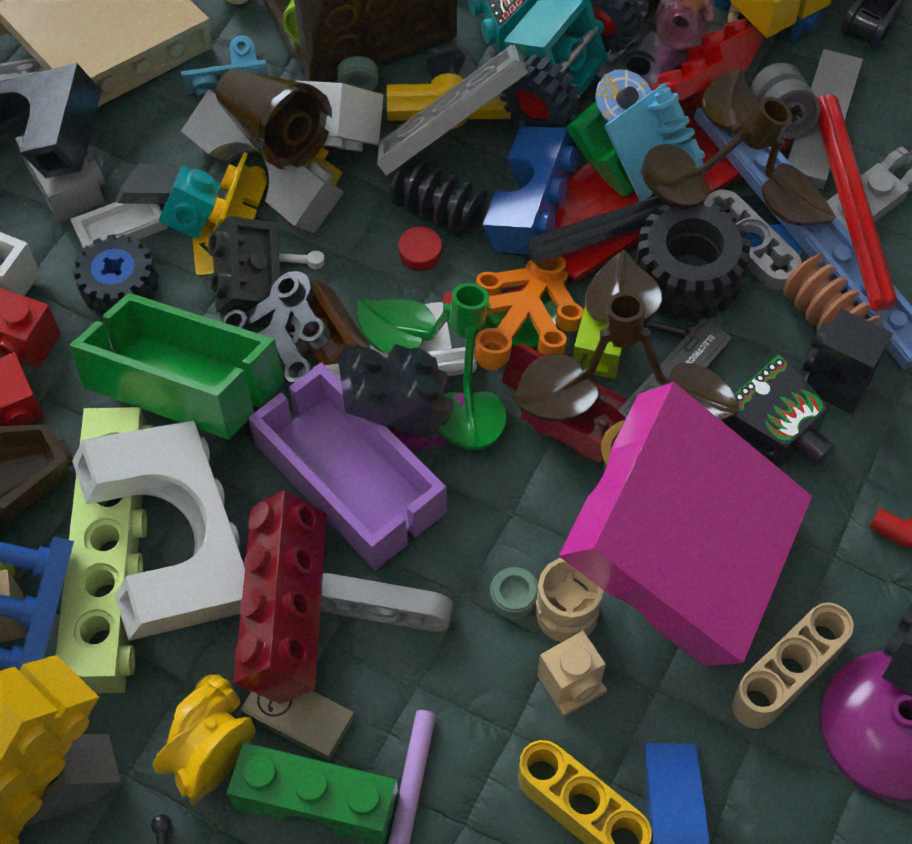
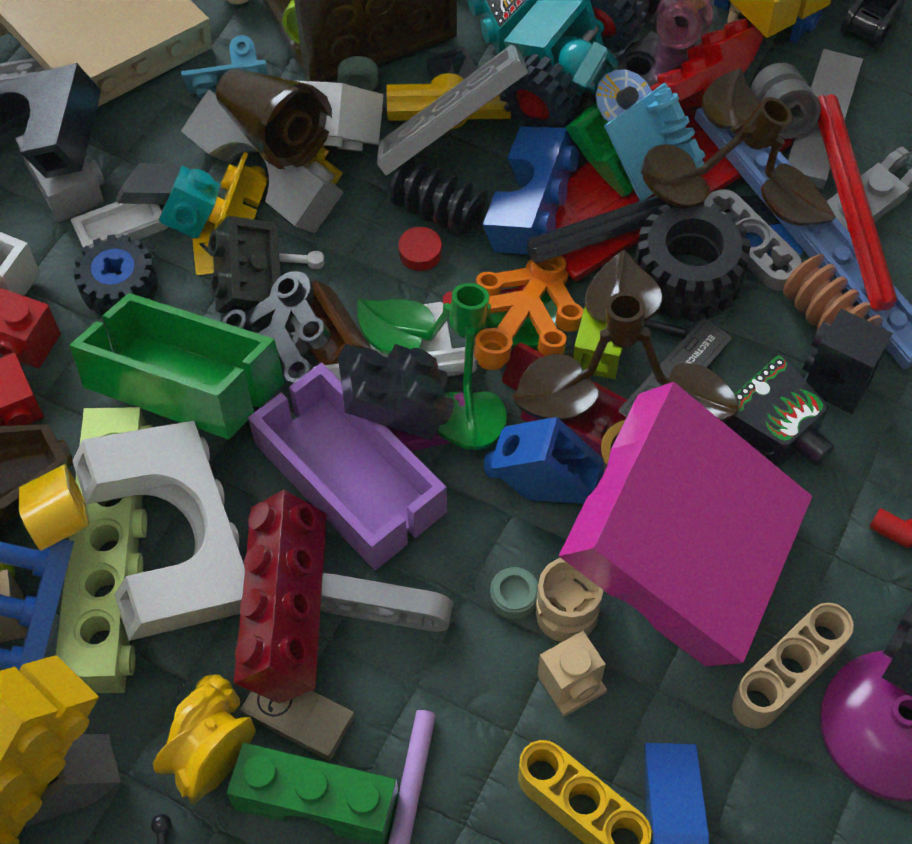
(52, 507): none -> yellow beam
(545, 462): none -> blue torso
(586, 63): none -> teal tile

